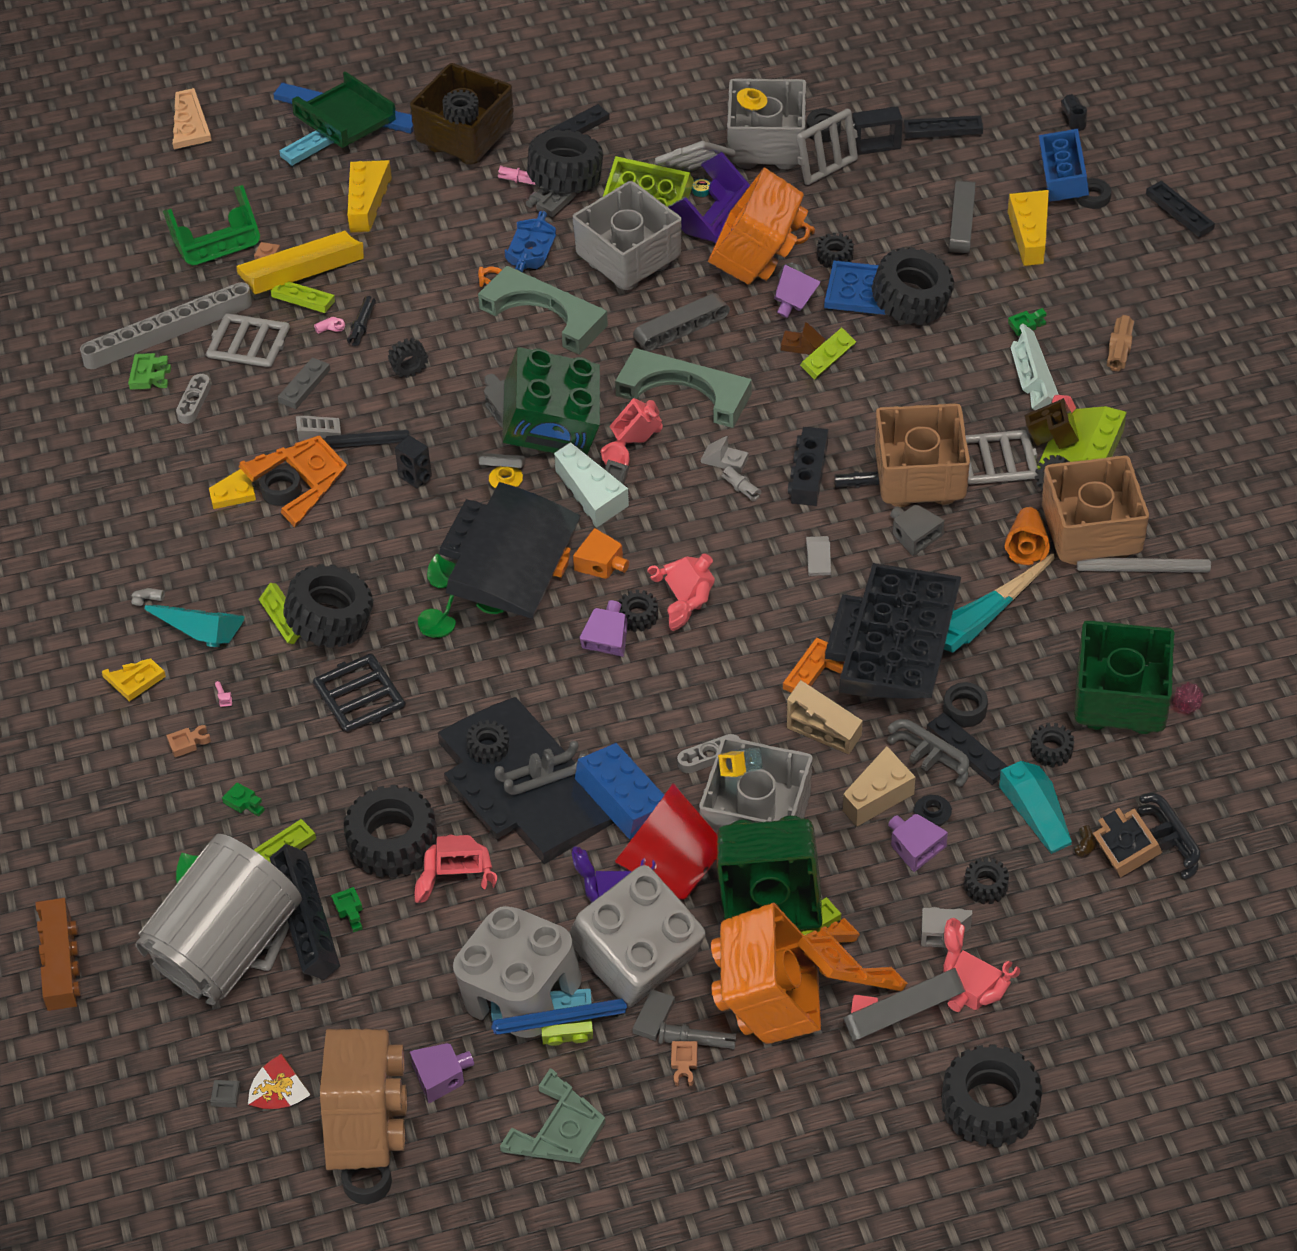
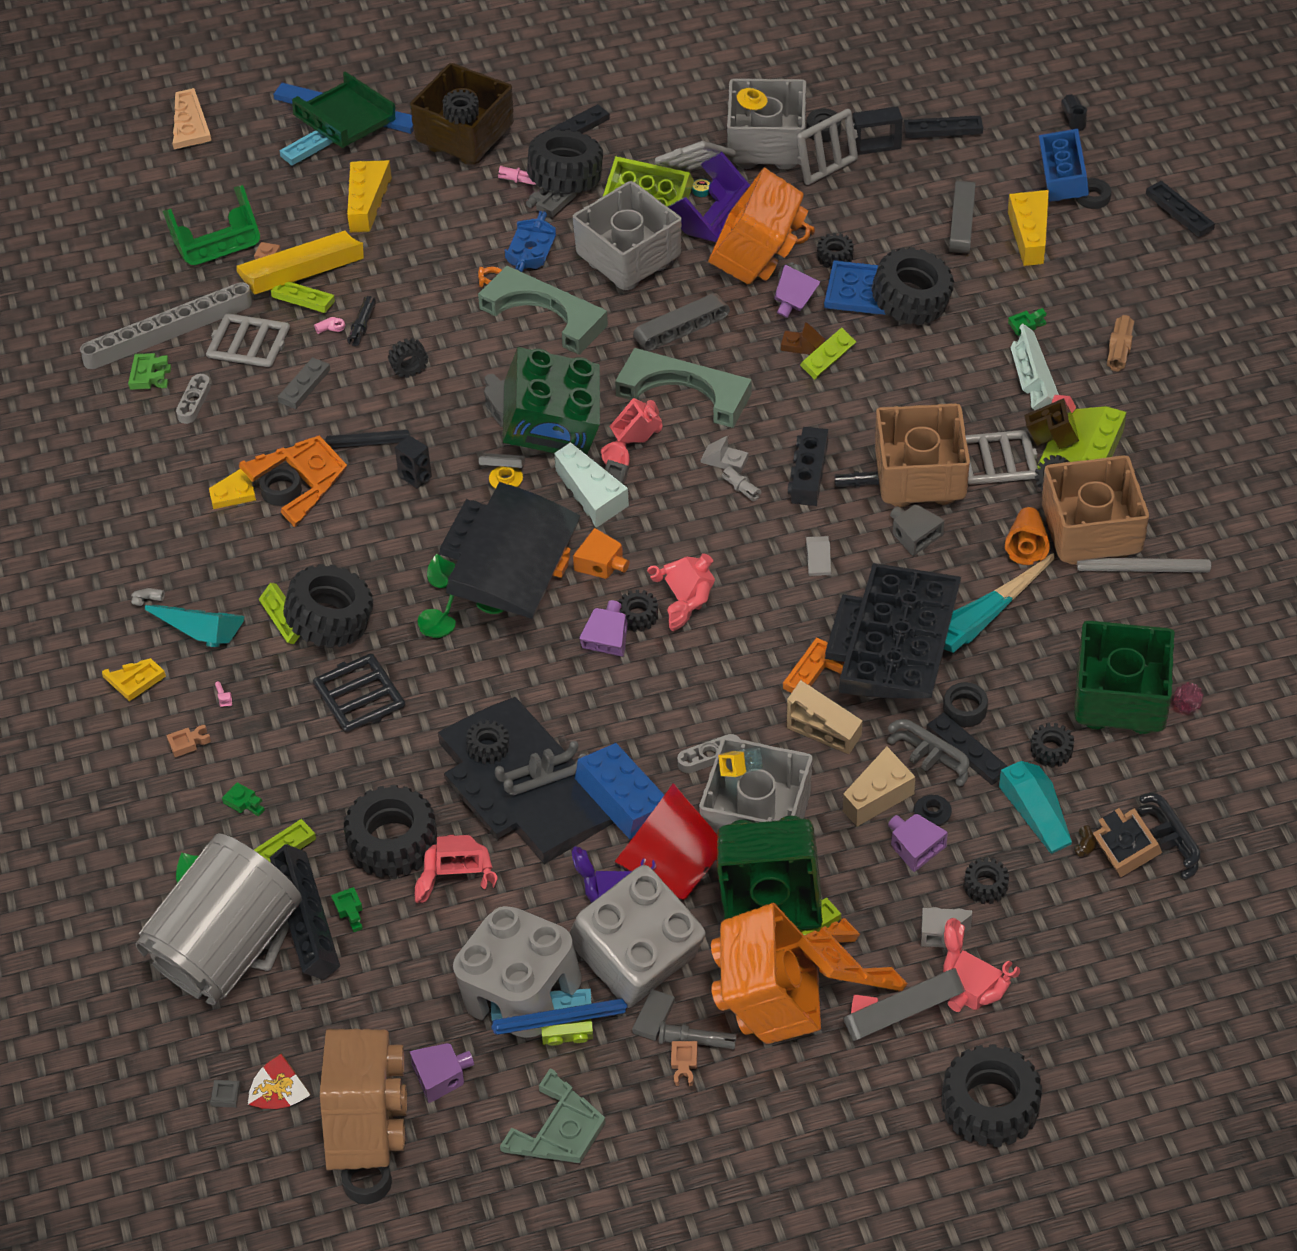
(58, 954): dark orange wedge -> none
(311, 427): light grey slope -> none

